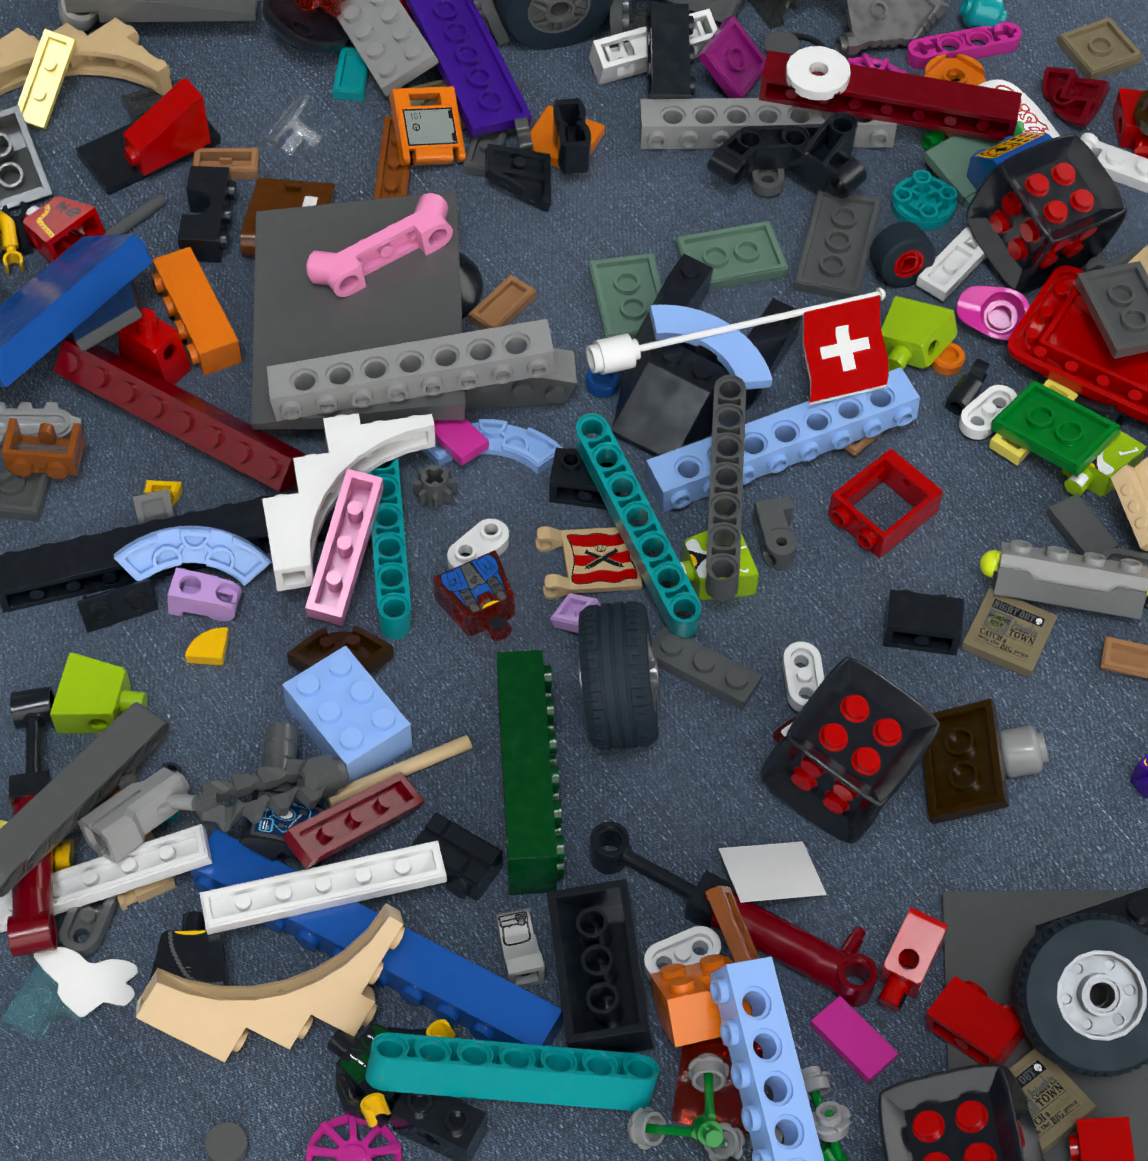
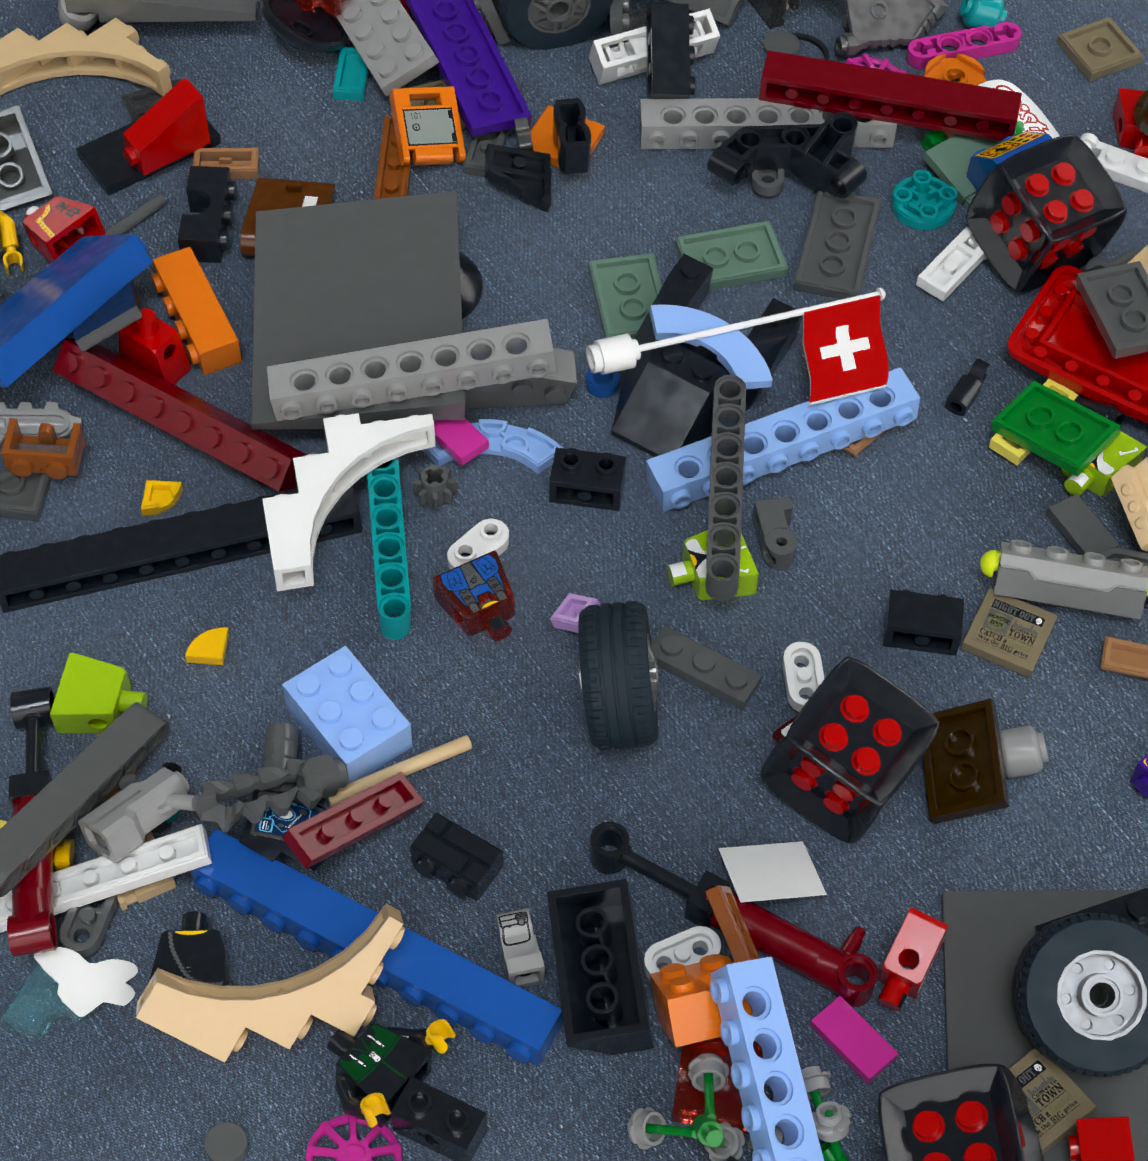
(25, 245): black bar -> none
(45, 78): light yellow plate -> none
(117, 605): black hinge -> none
(153, 505): dark grey tile -> none
(192, 545): light blue tile -> none
(203, 595): lavender leg -> none
(290, 120): clear shield -> none
(322, 887): white tile -> none
(344, 547): bright pink brick -> none
(347, 268): bright pink plate -> none
(365, 646): dark brown plate -> none
(502, 304): medium nougat tile -> none
(511, 1071): teal beam -> none
(529, 773): dark green brick -> none
(593, 561): tan flag -> none
(638, 539): teal beam -> none
(732, 59): magenta tile -> none
(819, 59): white tile -> none
(901, 253): black wheel -> none
(902, 479): red window -> none
(916, 333): lime torso -> none
(949, 361): orange tile -> none
(974, 1023): red brick -> none
(984, 410): white plate -> none
(992, 310): dark pink piece -> none
(1072, 97): dark red brick -> none

